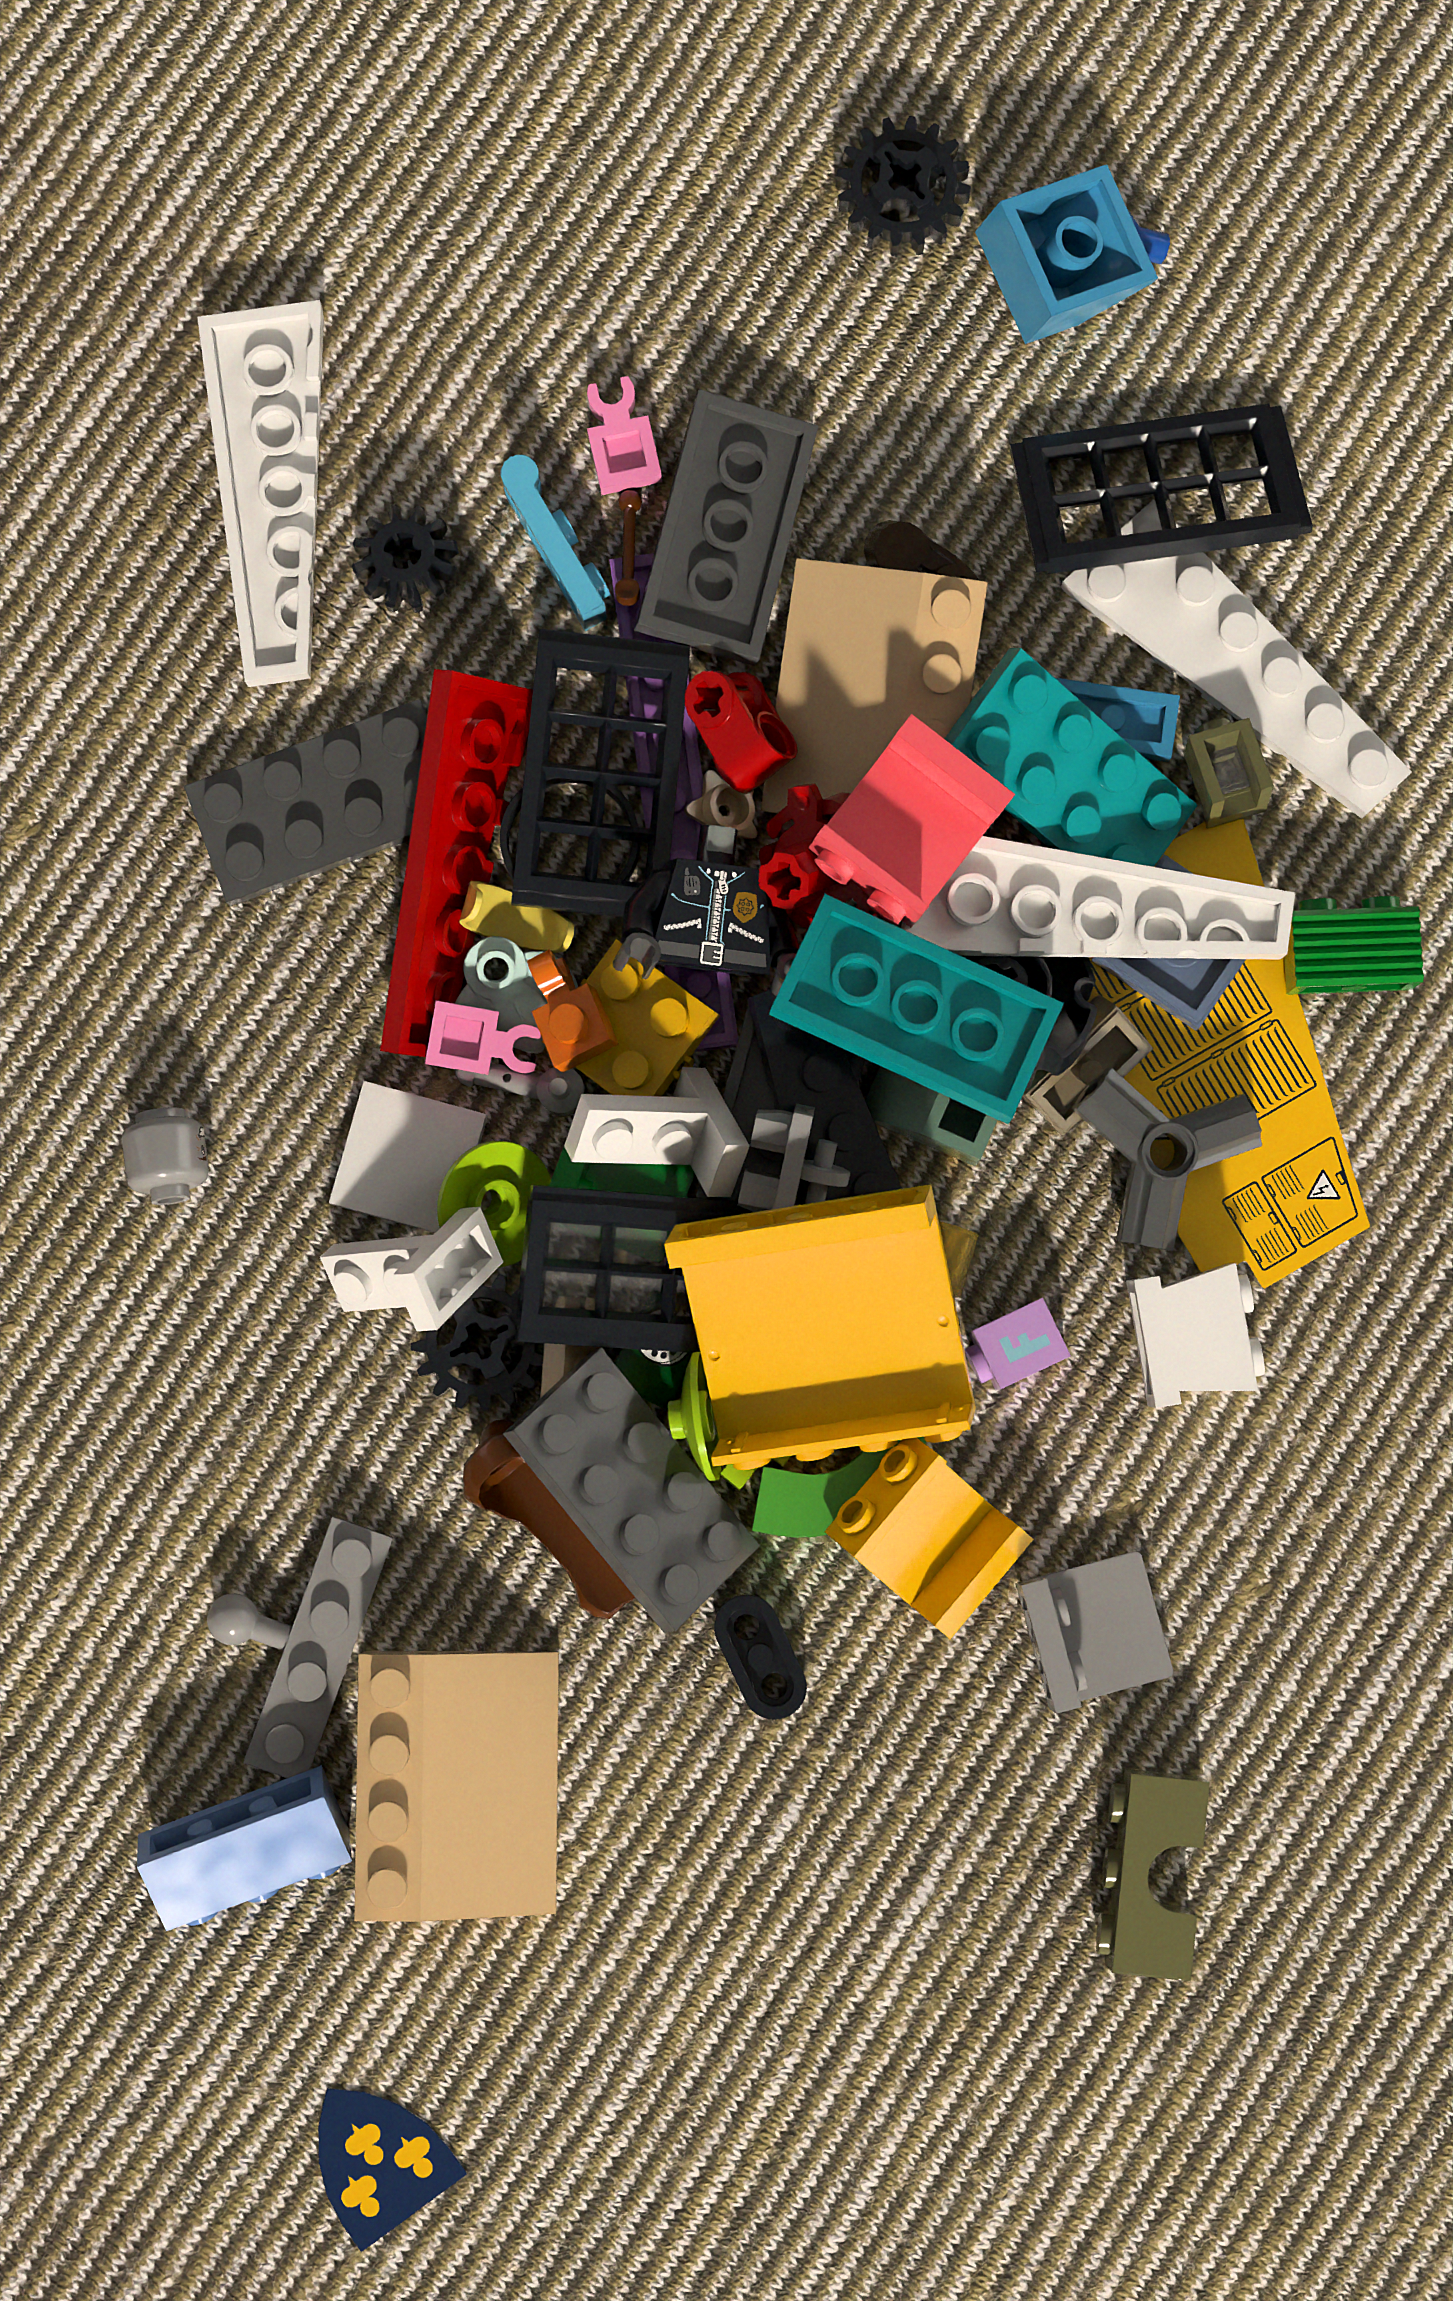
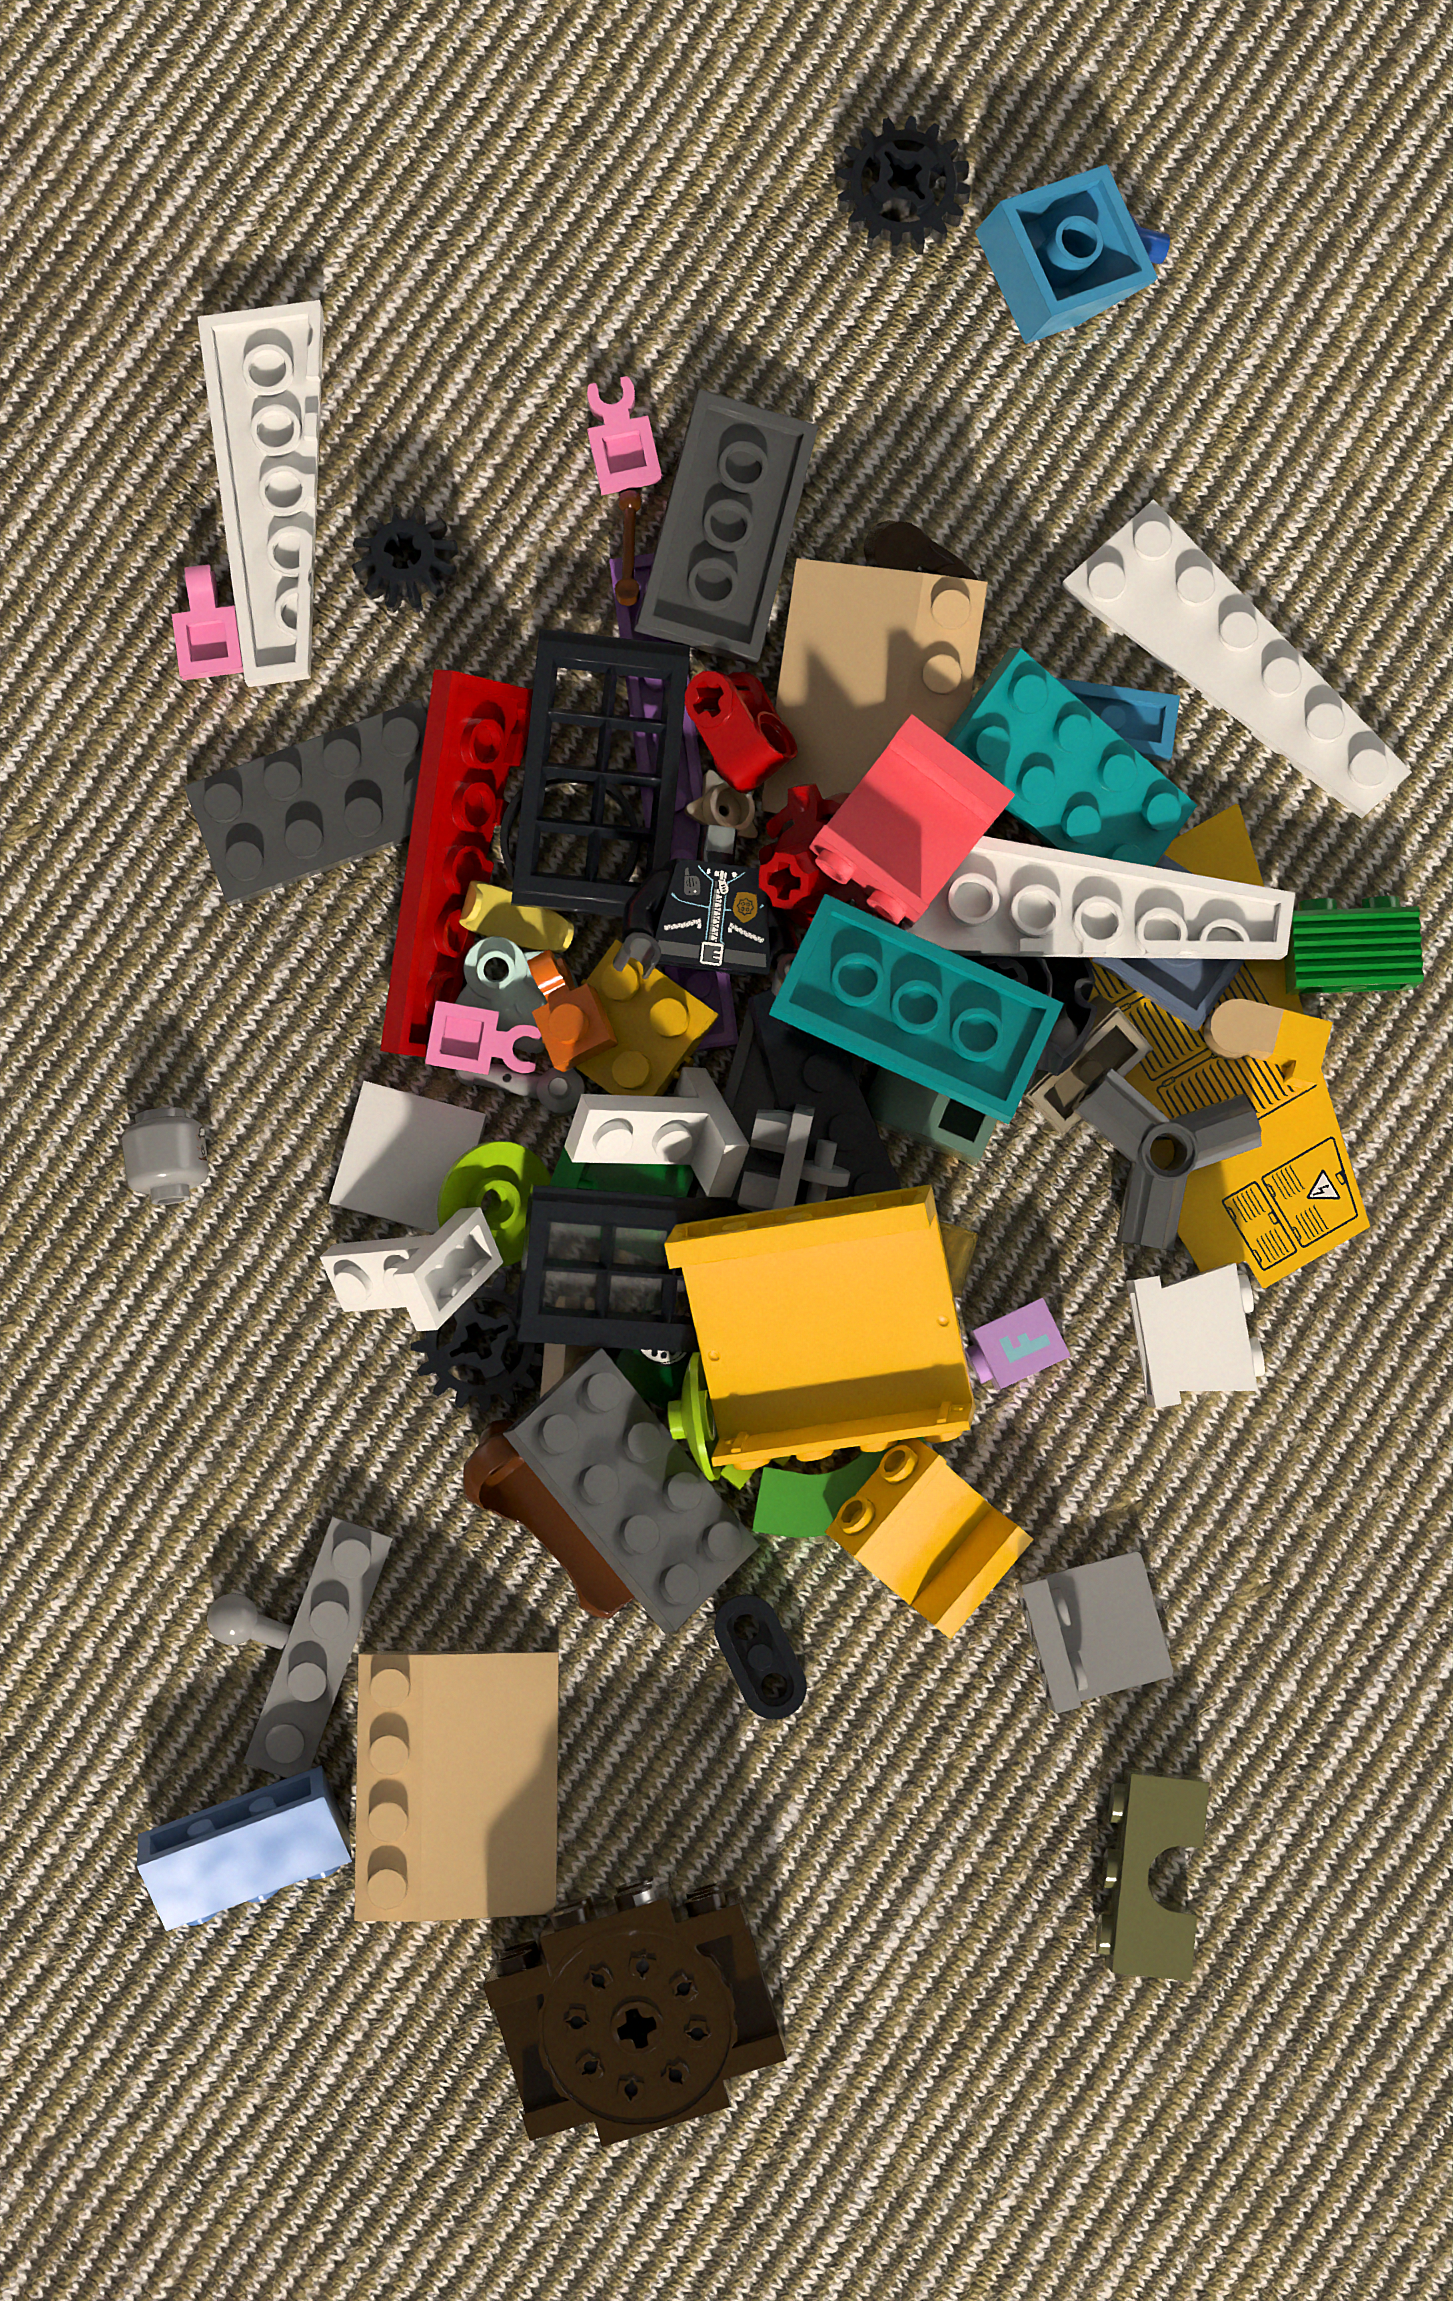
(207, 634): none -> bright pink plate
(379, 2163): dark blue sticker -> none
(553, 540): medium azure plate -> none
(679, 1965): none -> dark brown piece
(1228, 771): olive window -> none
(1271, 1035): none -> leg
(1276, 469): black piece -> none

